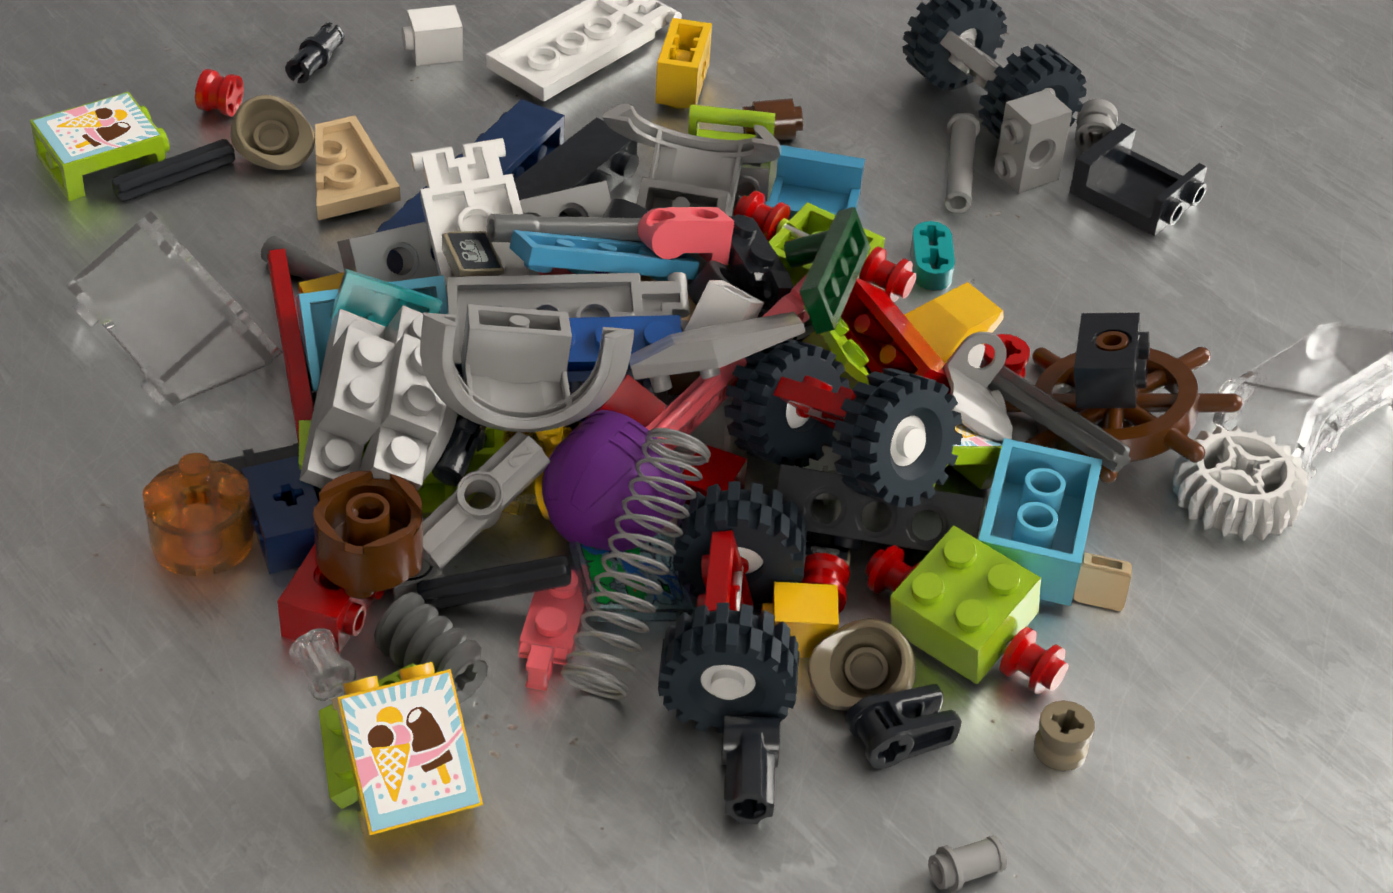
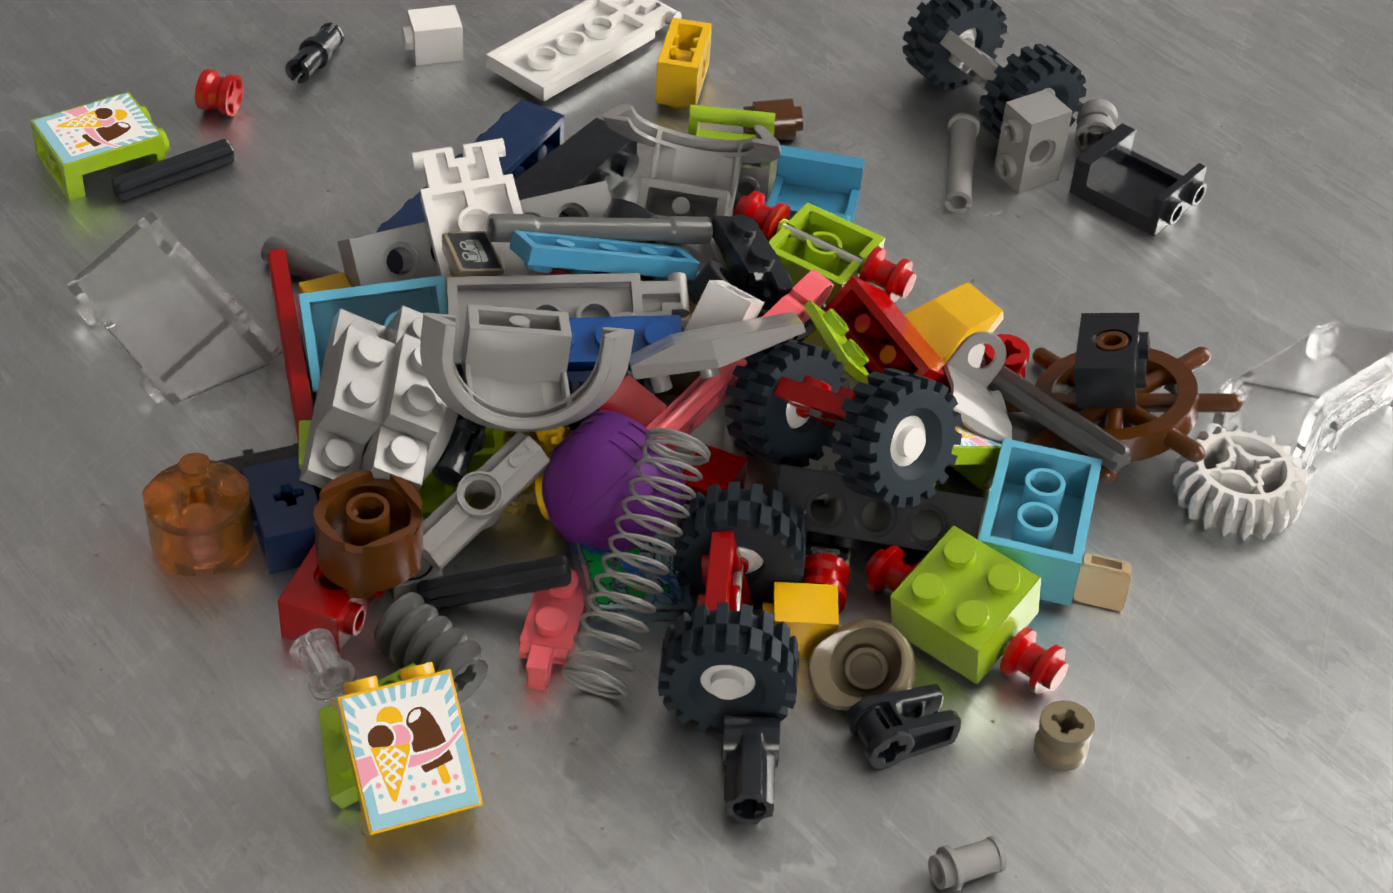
(272, 133): dark tan hat -> none
(350, 170): tan wing -> none
(379, 299): teal tile -> none
(687, 230): coral leg -> none
(836, 265): dark green piece -> none
(926, 255): teal beam -> none

